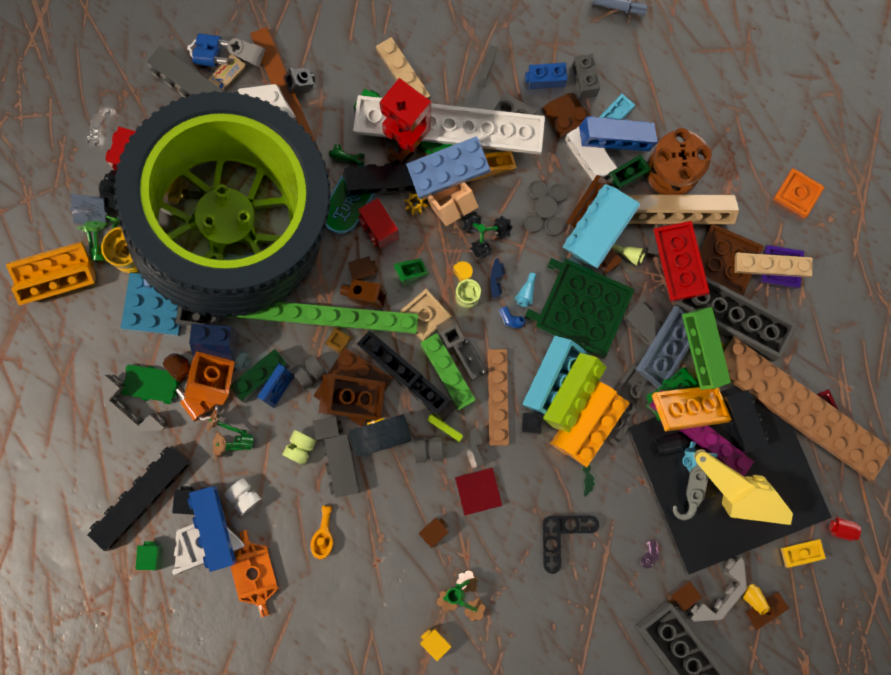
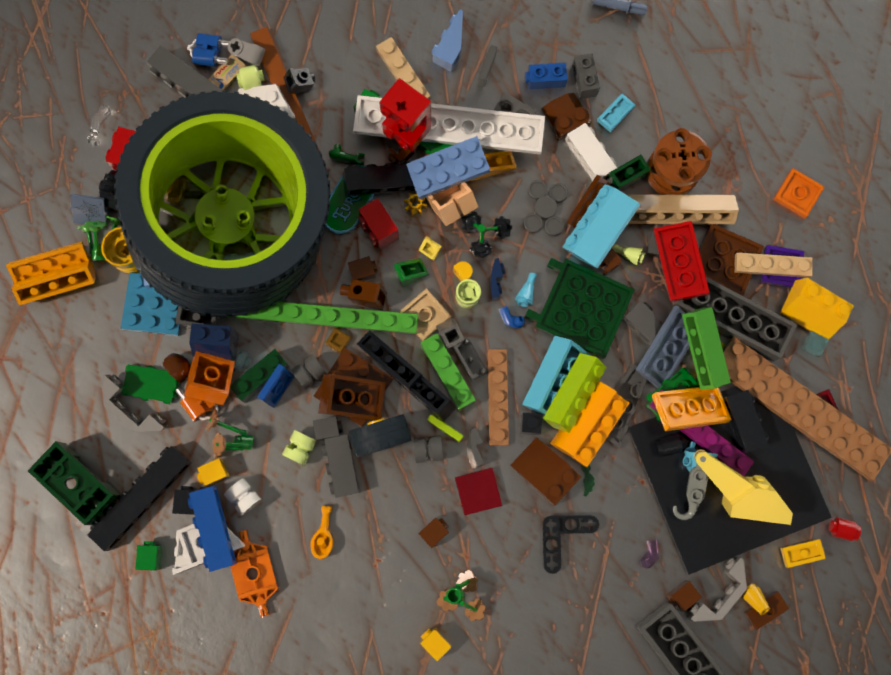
(89, 496): none -> dark green plate
(212, 472): none -> yellow brick
(250, 77): none -> yellowish green head
(430, 248): none -> light yellow slope
(449, 49): none -> medium blue slope
(545, 471): none -> reddish brown slope
(617, 134): brick -> none
(815, 344): none -> clear light blue plate
(816, 308): none -> yellow slope

